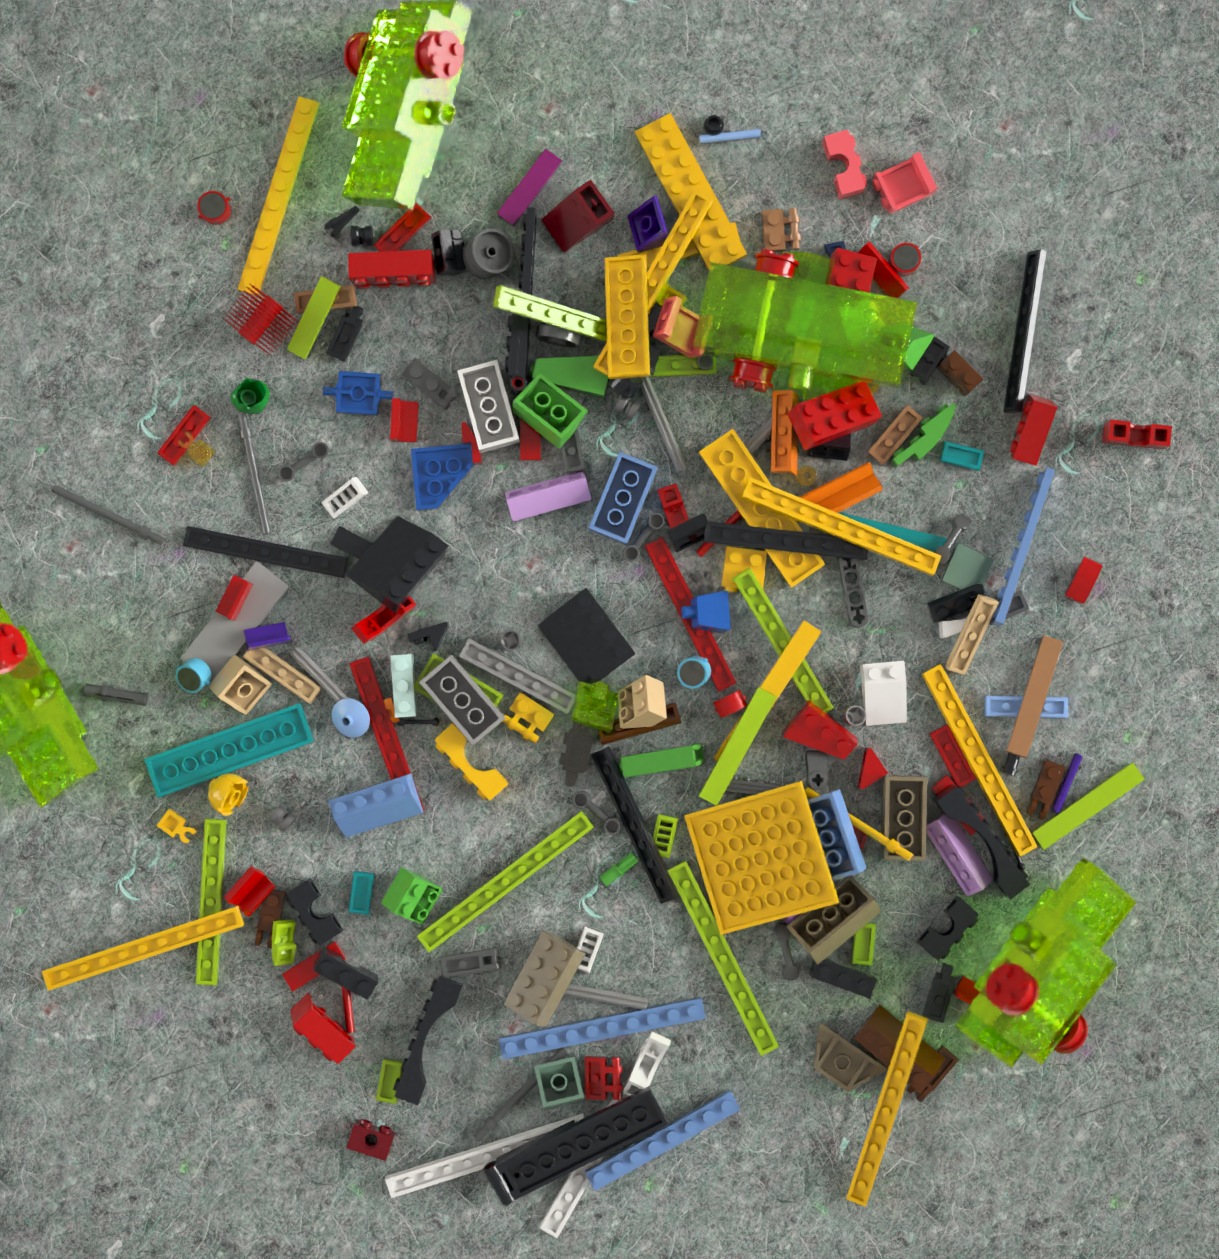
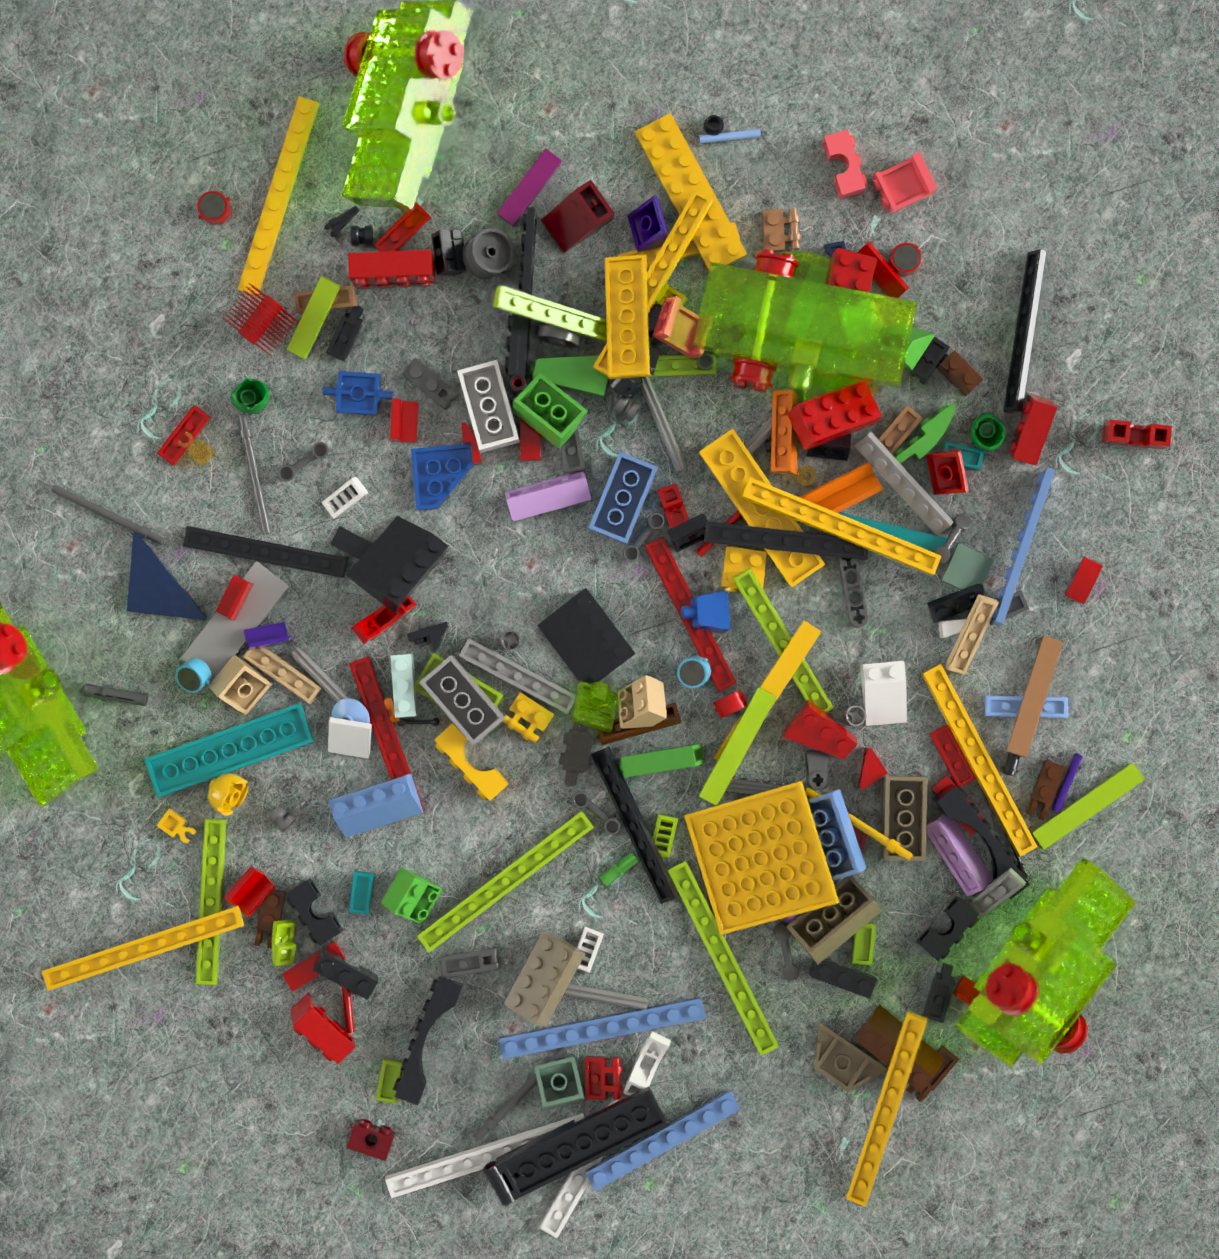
(155, 588): none -> dark blue tile
(349, 737): none -> white tile
(903, 483): none -> light grey plate
(947, 472): none -> red slope
(987, 432): none -> green hair
(996, 892): none -> light grey tile

